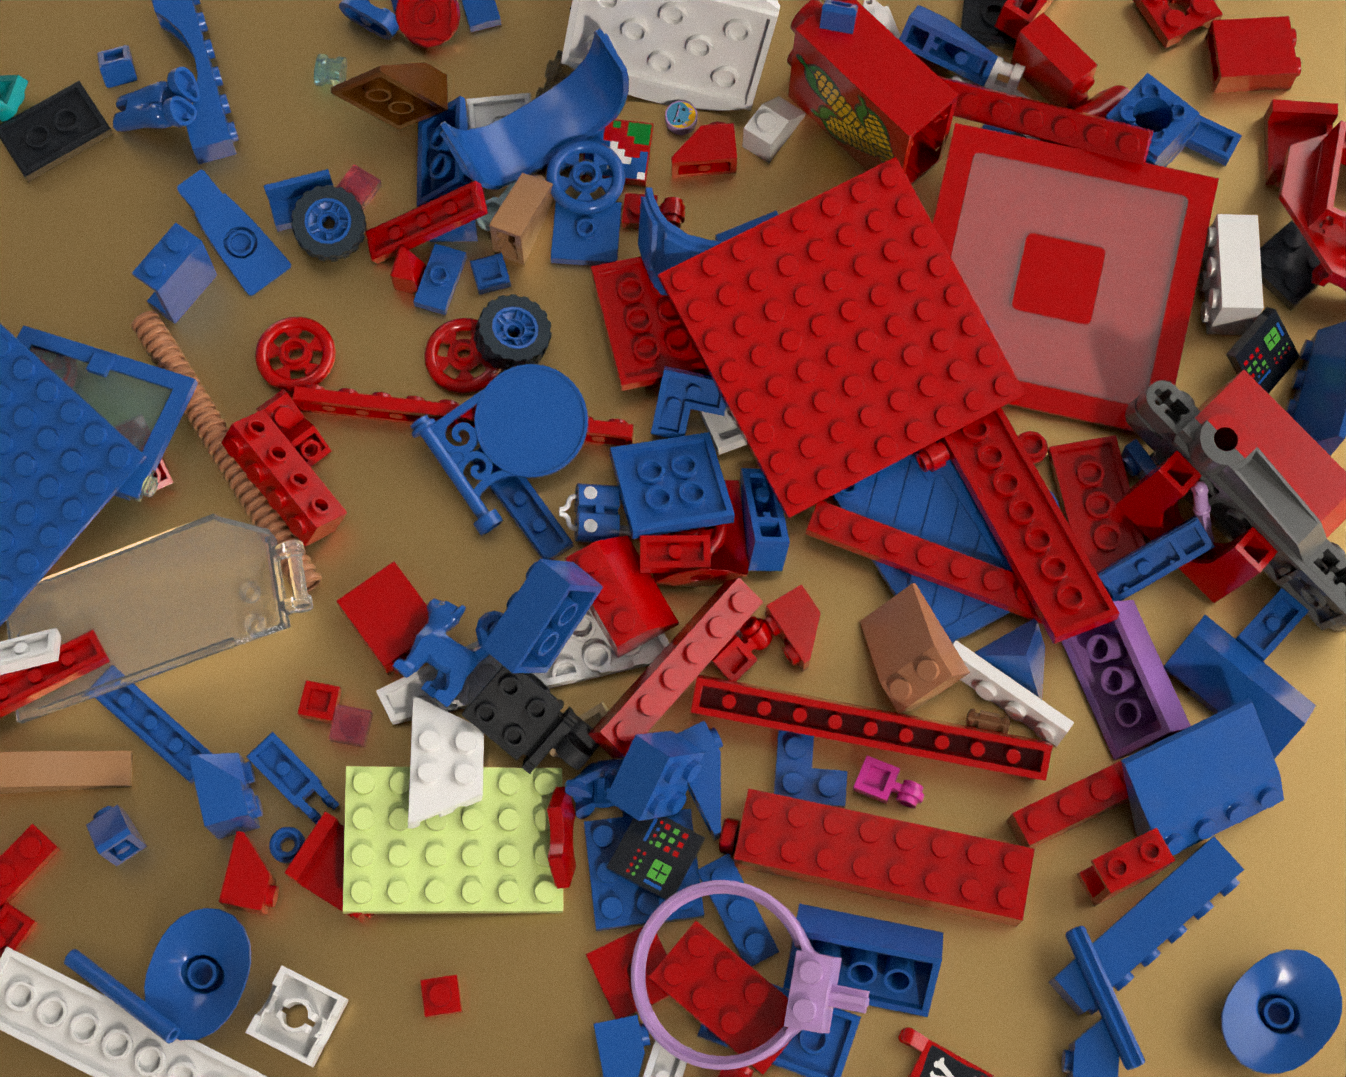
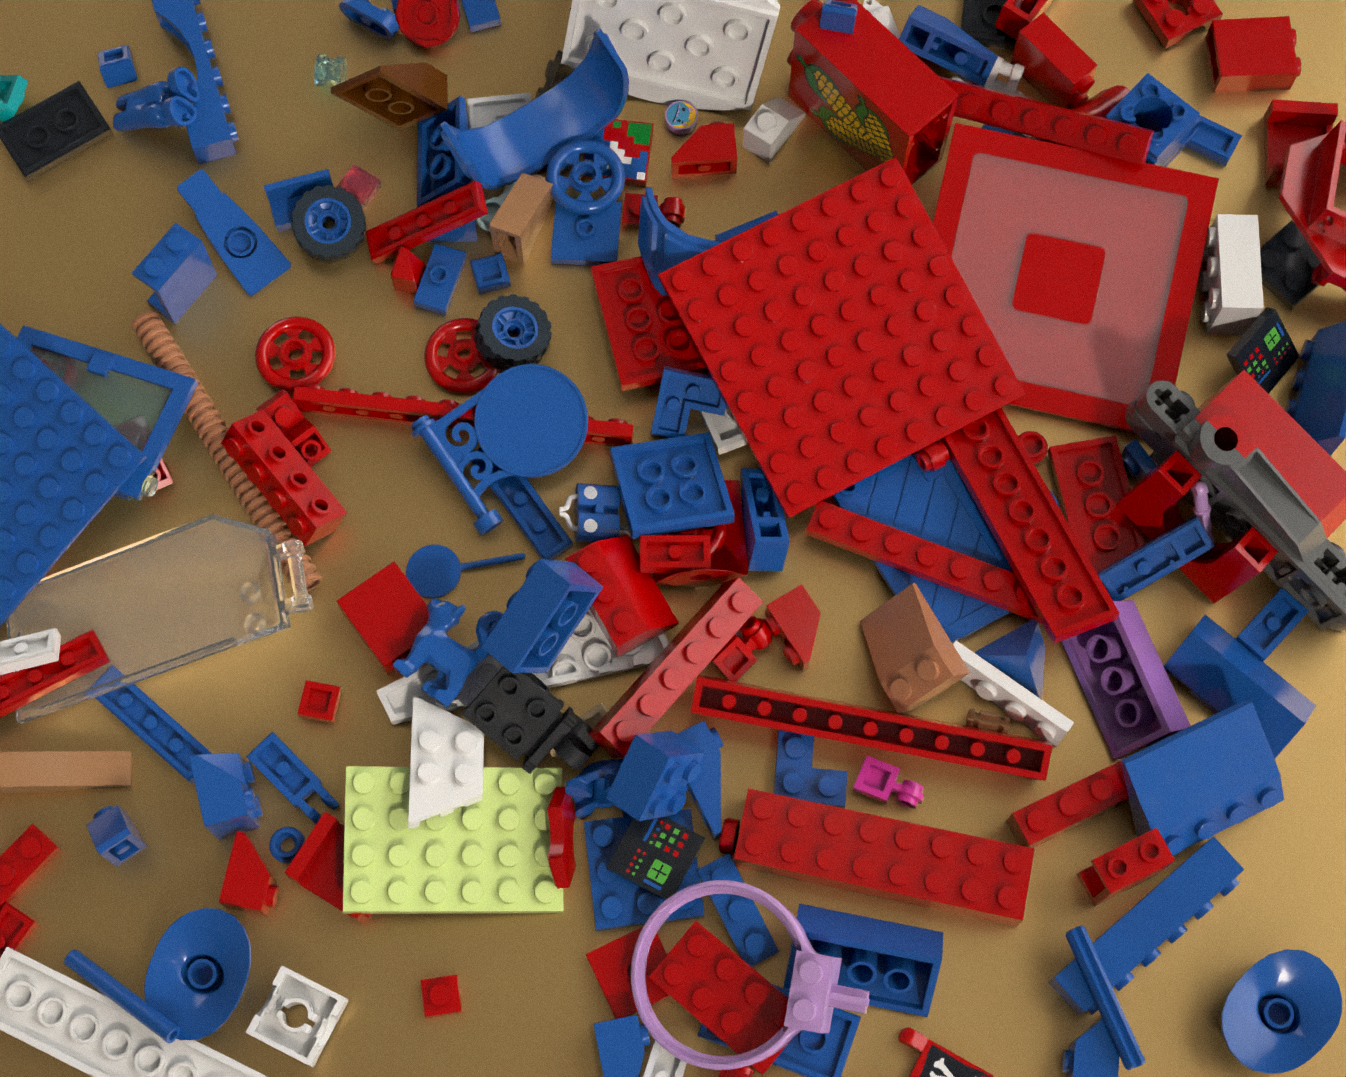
(351, 726): clear pink plate -> none
(437, 570): none -> blue piece

